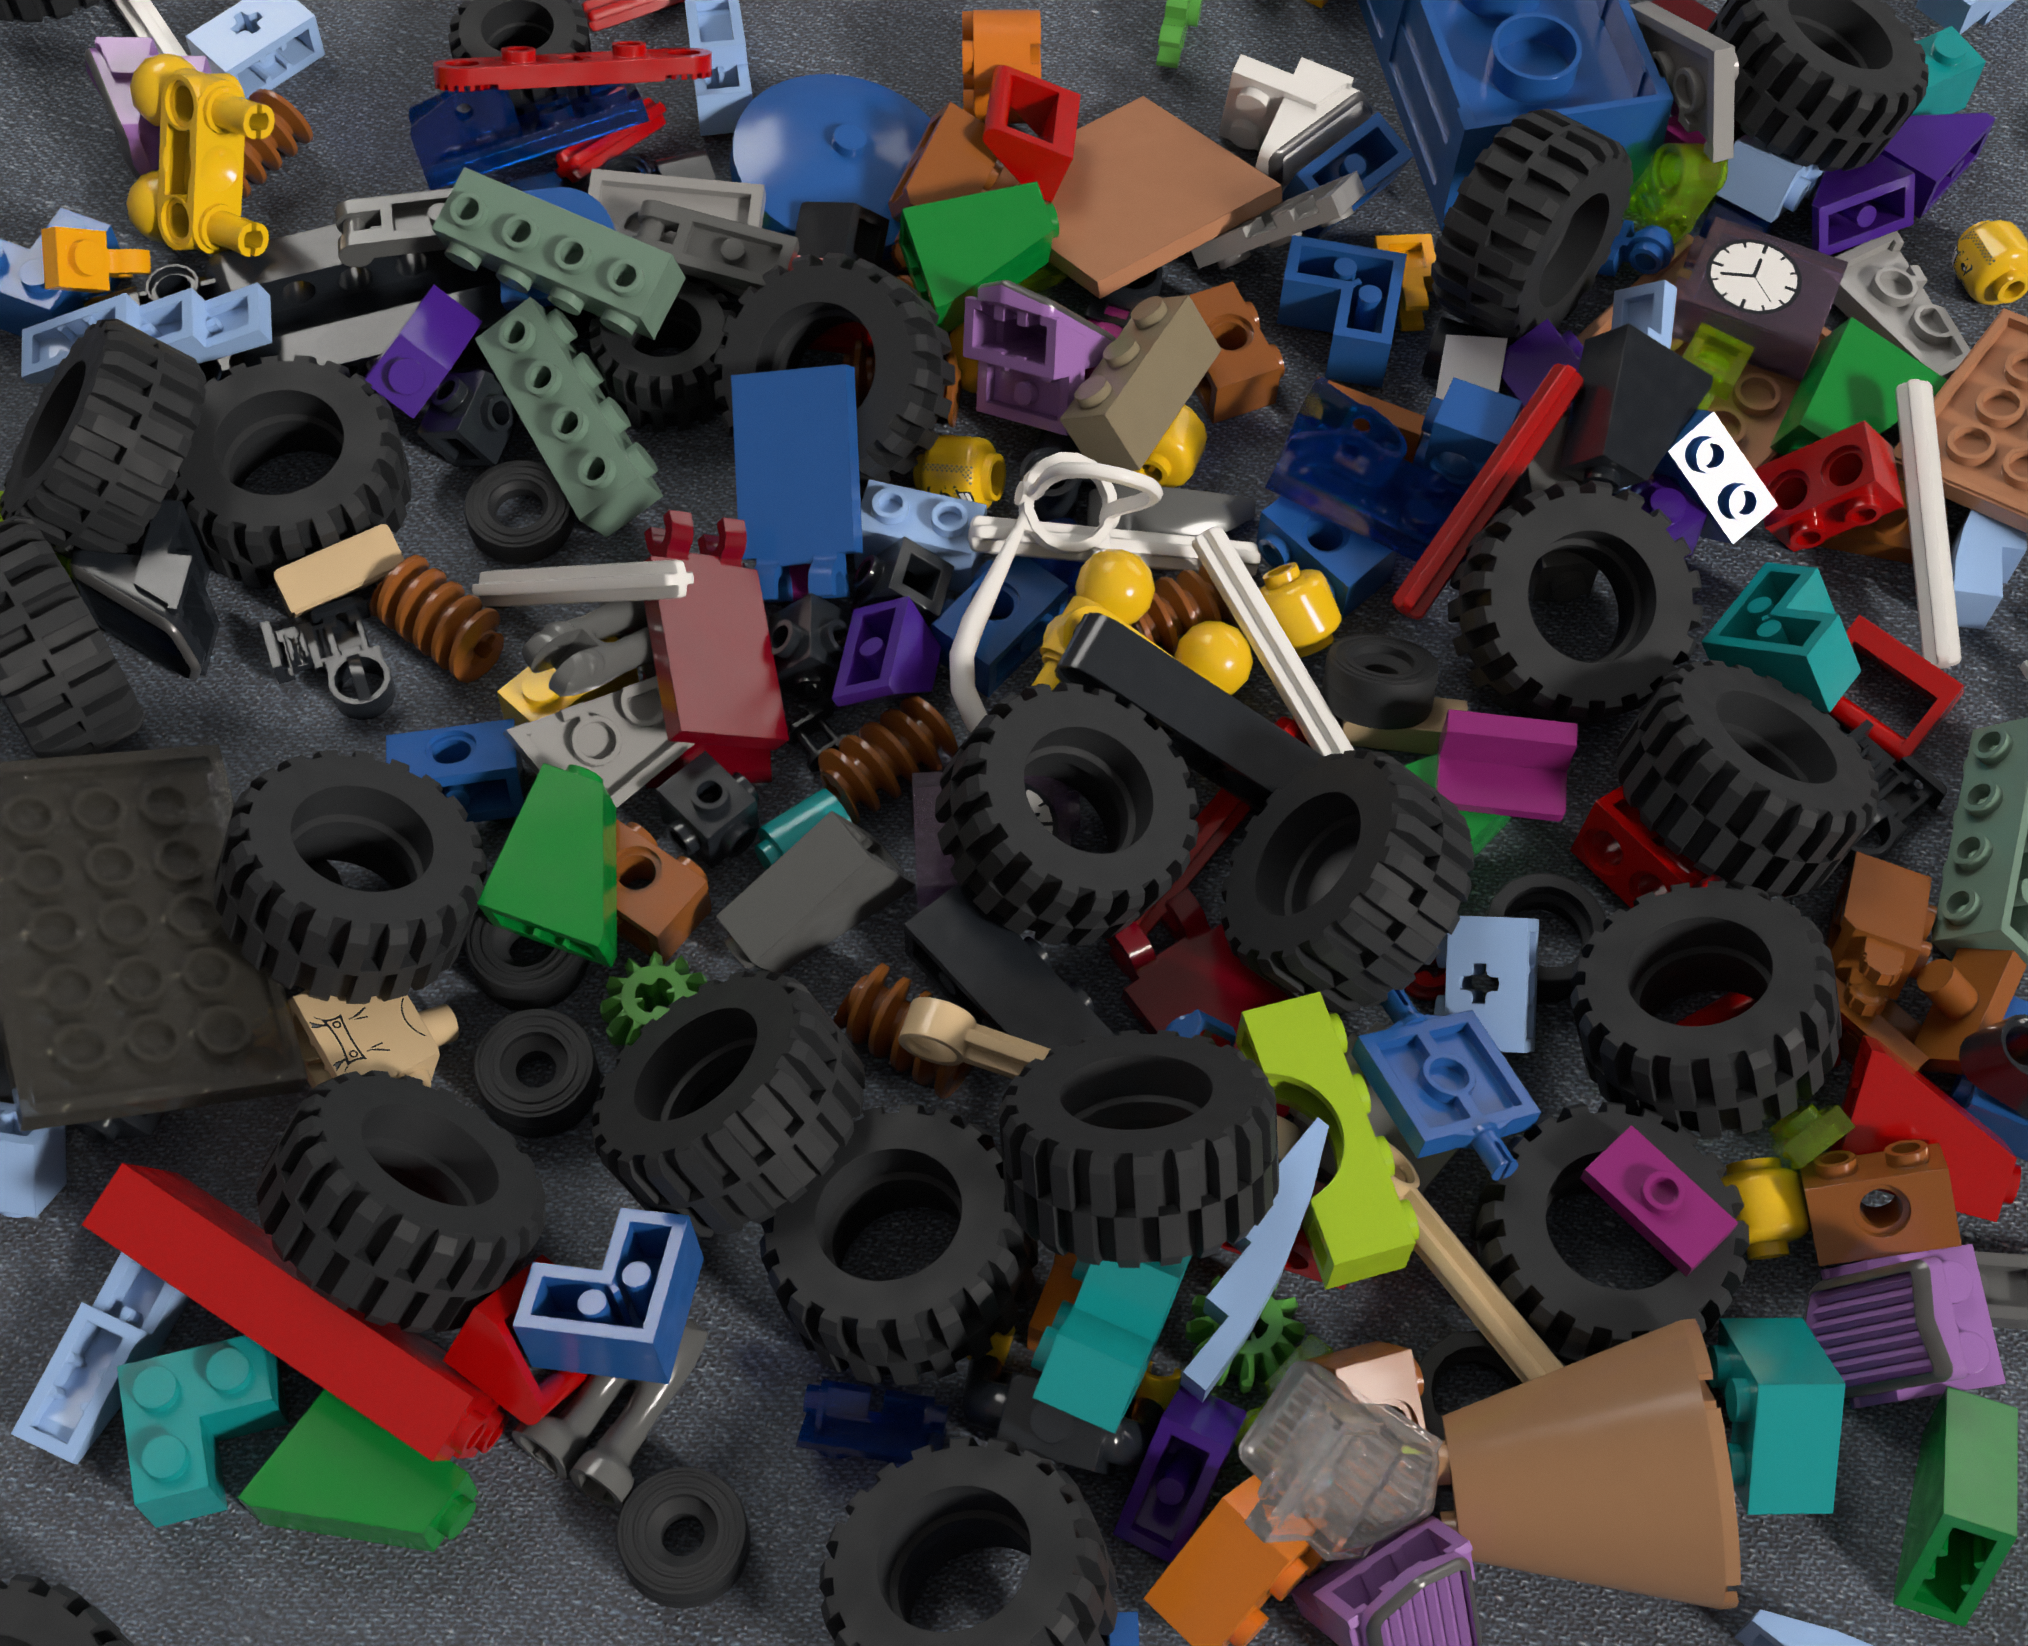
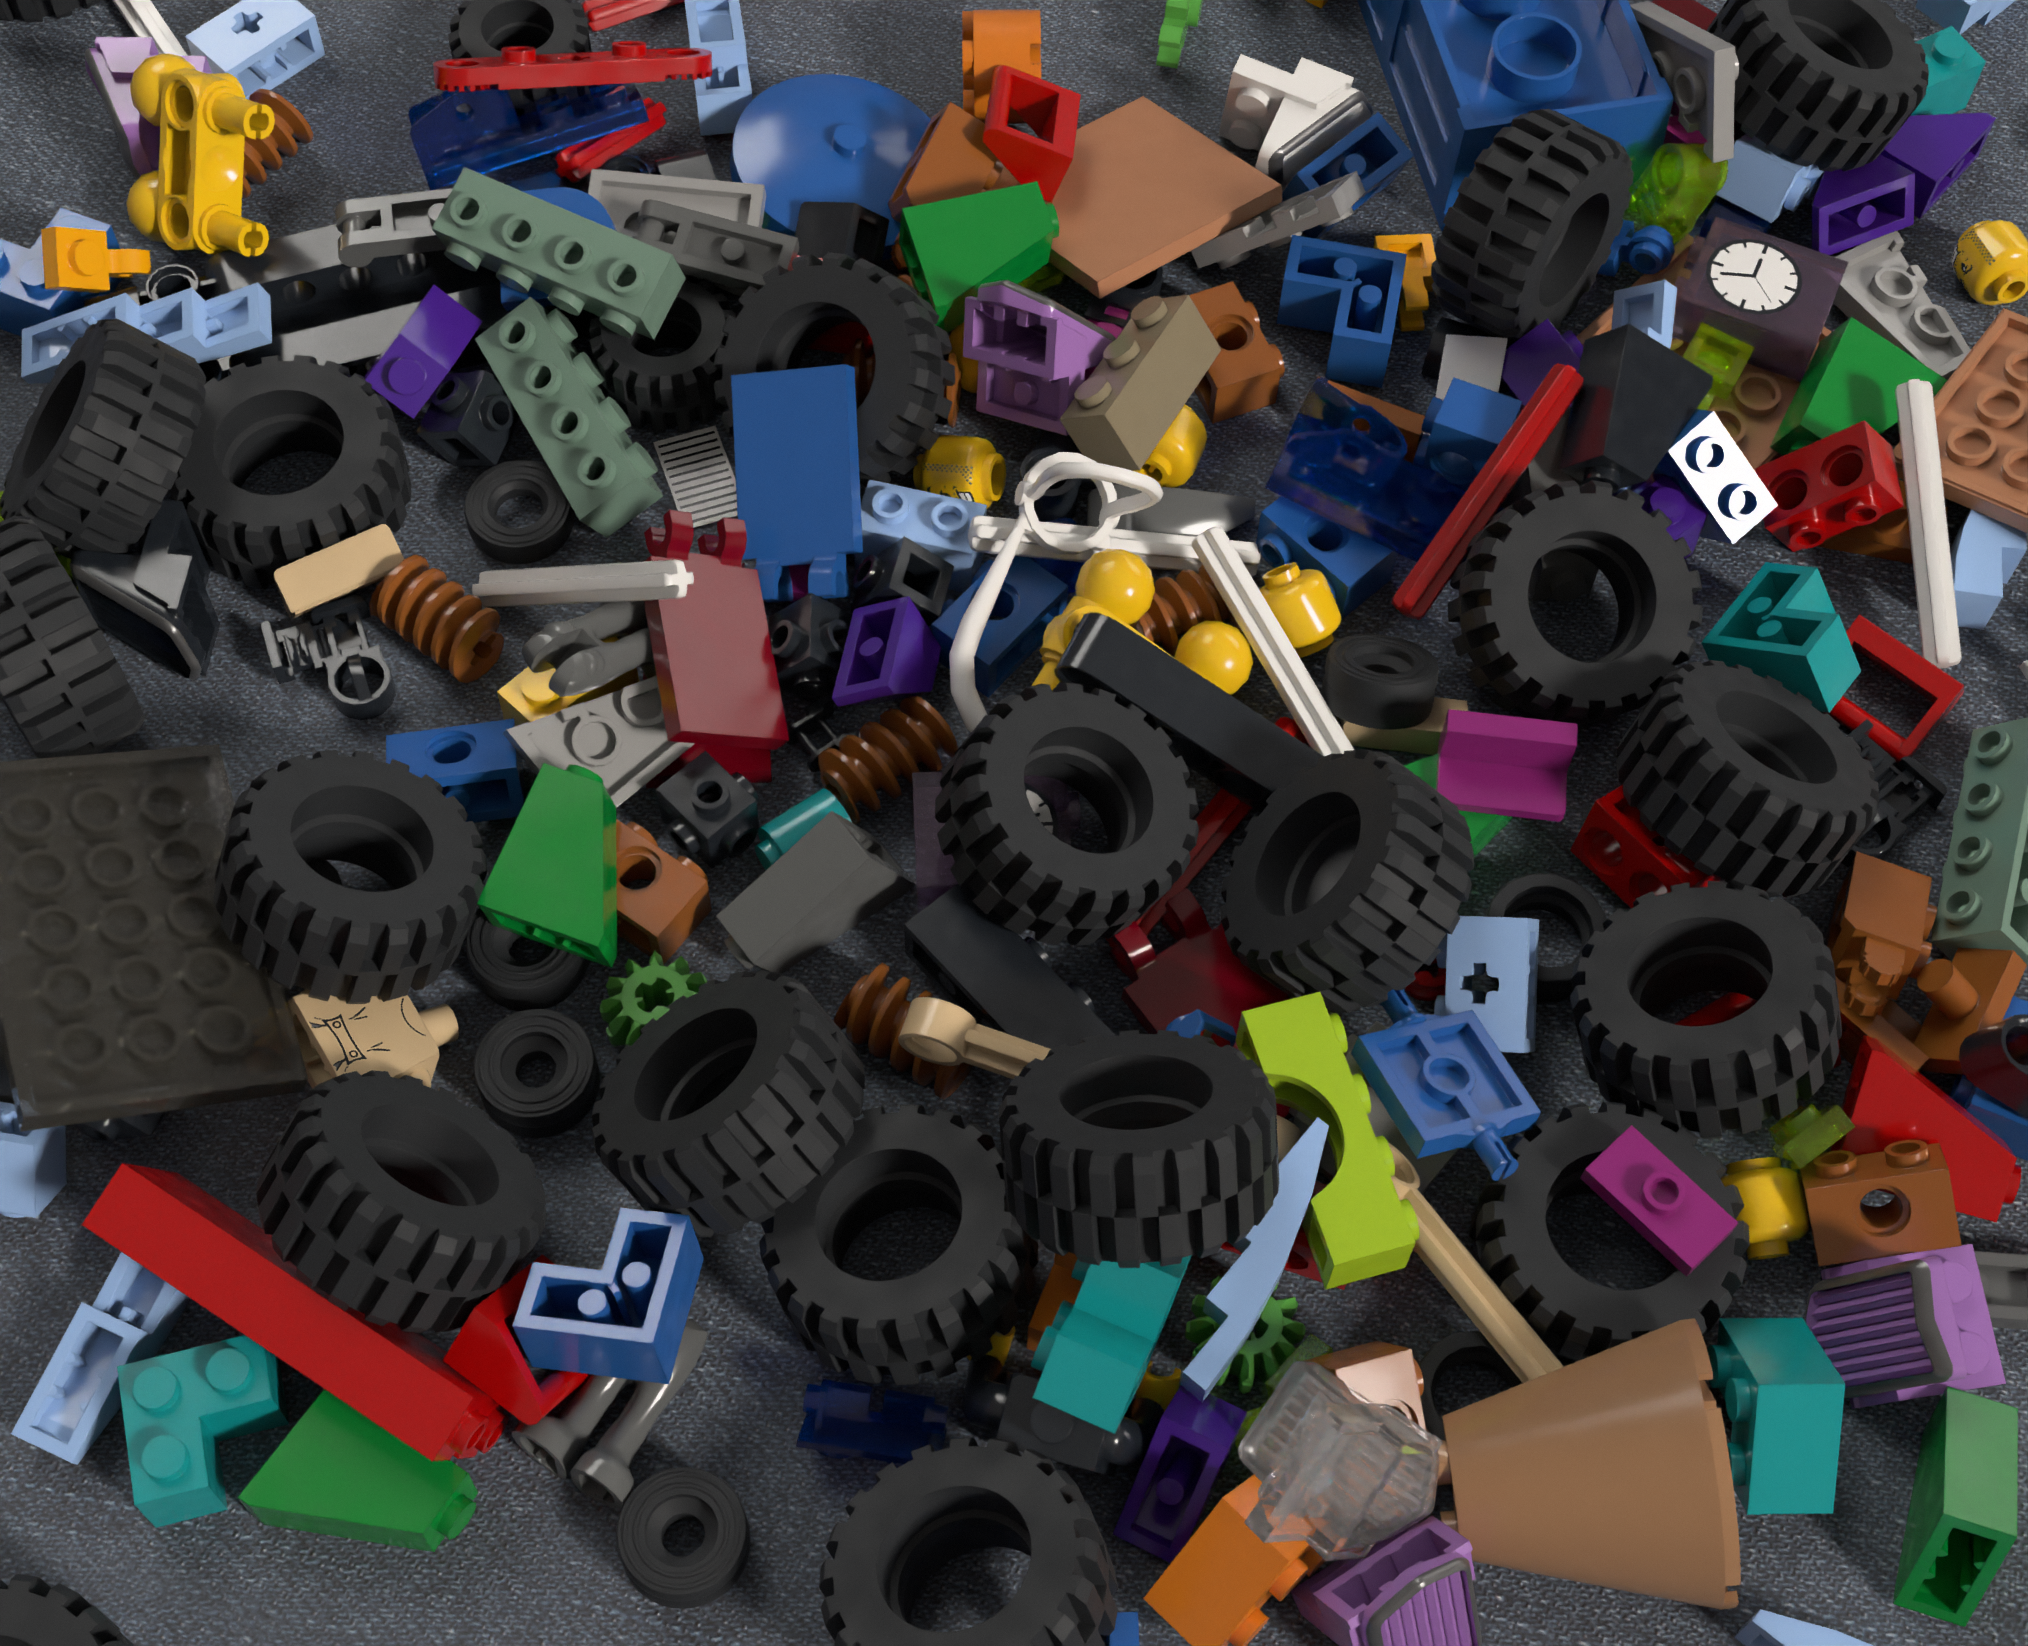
(699, 475): none -> white sticker

